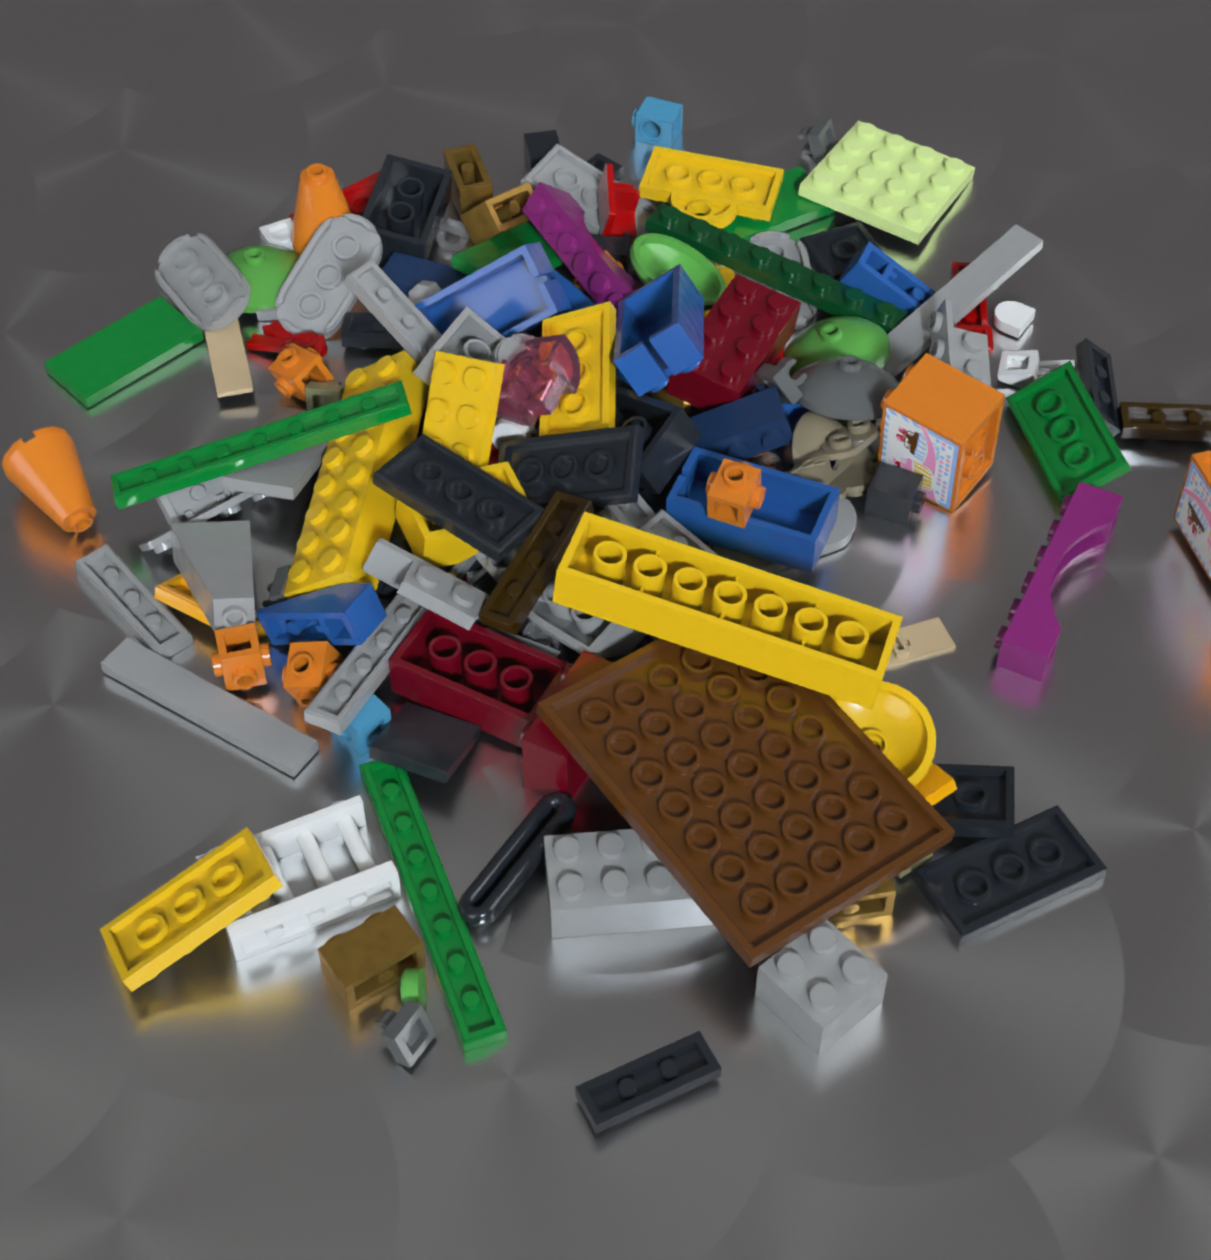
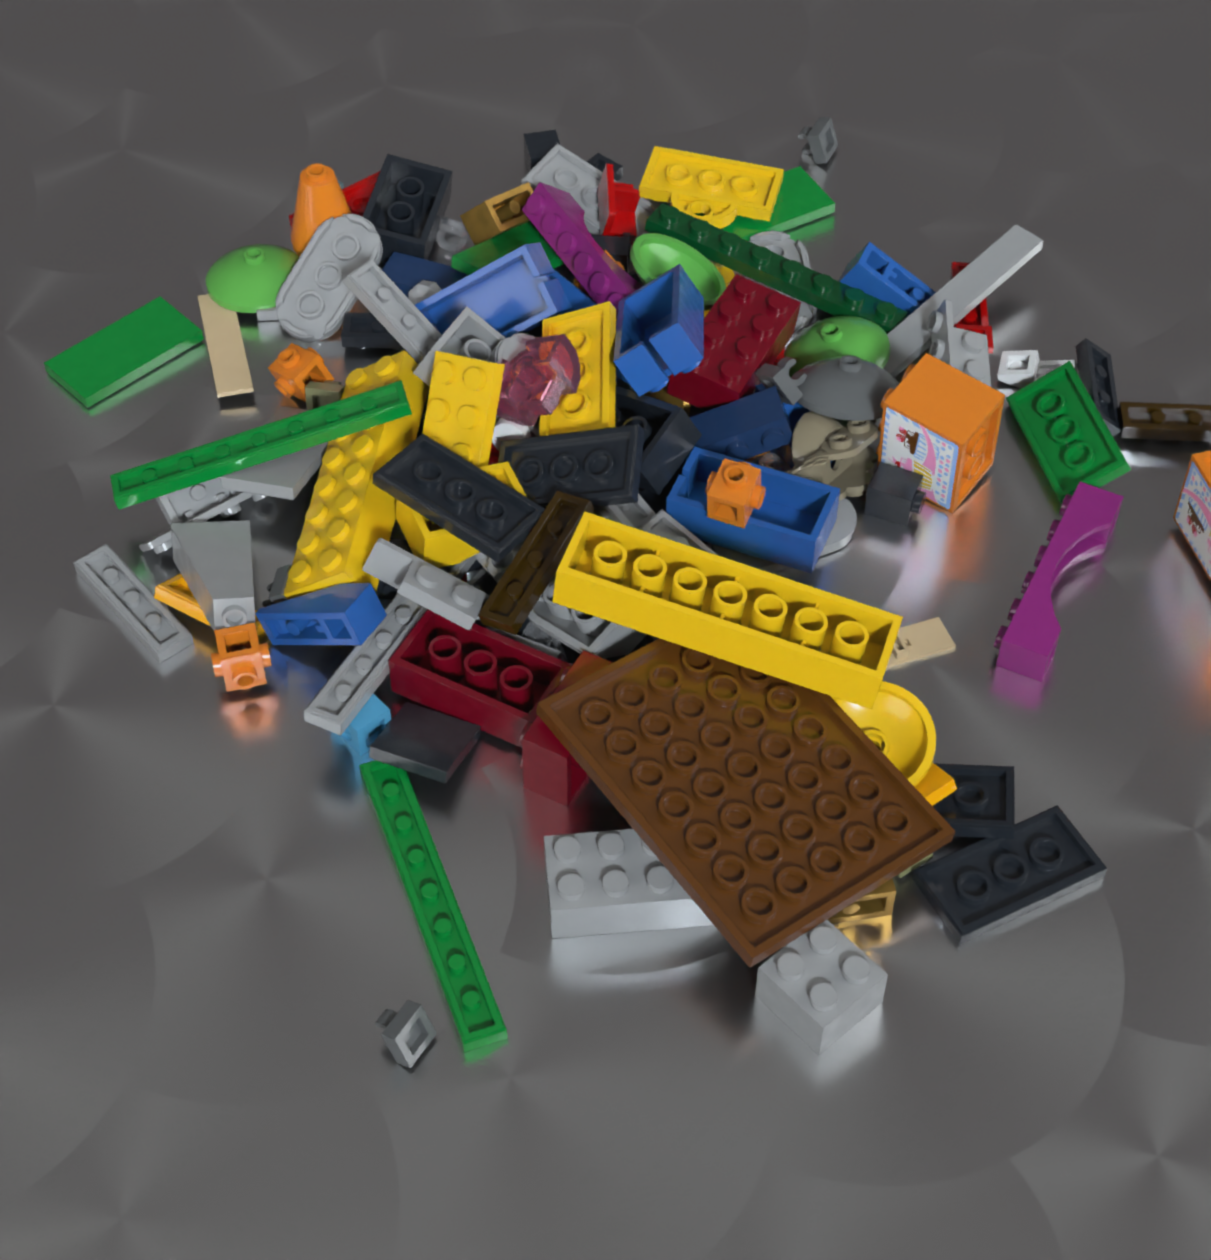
(52, 477): orange cone -> none
(190, 909): yellow plate -> none
(203, 282): light grey tile -> none
(210, 706): light grey tile -> none
(277, 339): red piece -> none
(278, 233): white tile -> none
(309, 669): orange brick -> none
(333, 899): white fence -> none
(371, 956): pearl gold brick -> none
(414, 986): bright green tile -> none
(469, 178): pearl gold brick -> none
(515, 860): black piece -> none
(647, 1081): black plate -> none
(658, 122): dark azure brick -> none
(835, 248): black tile -> none
(887, 181): yellowish green plate -> none
(1013, 317): white tile -> none

